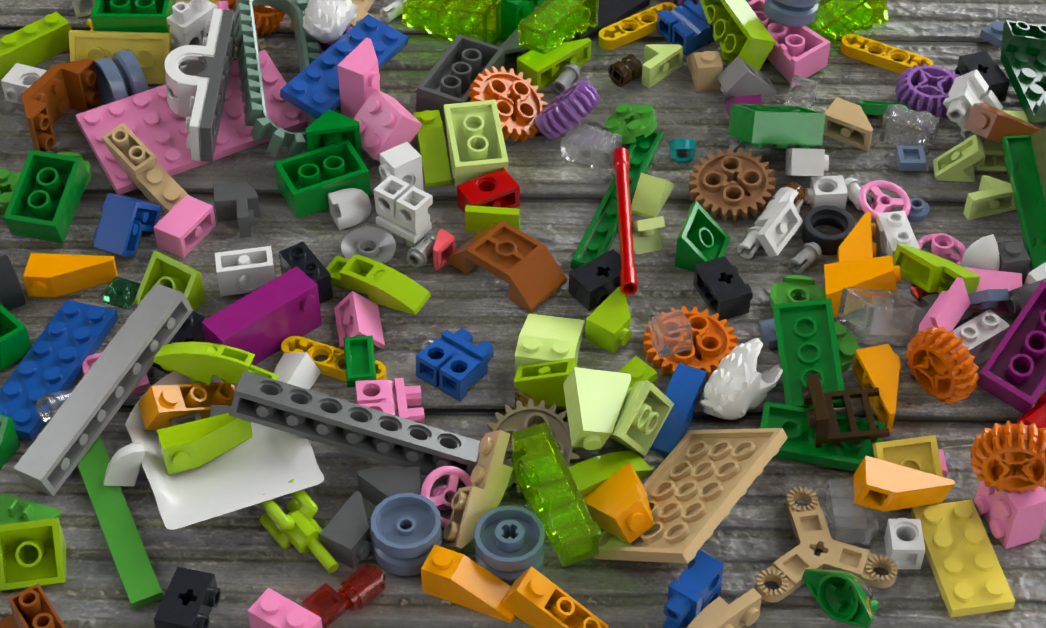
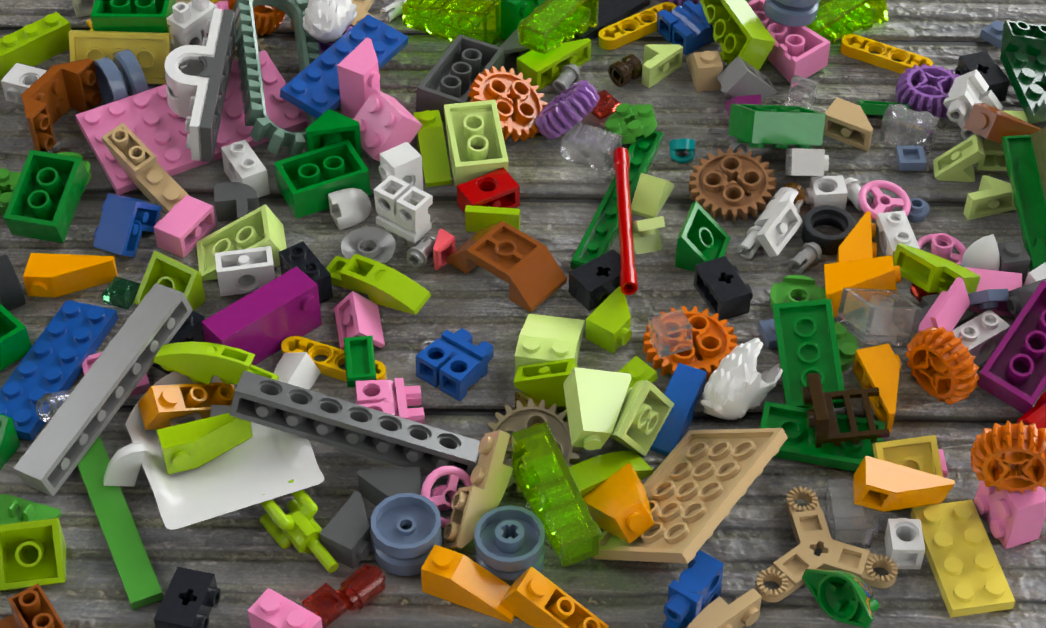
(245, 167): none -> white brick
(253, 230): none -> yellowish green slope
(605, 106): none -> clear red plate

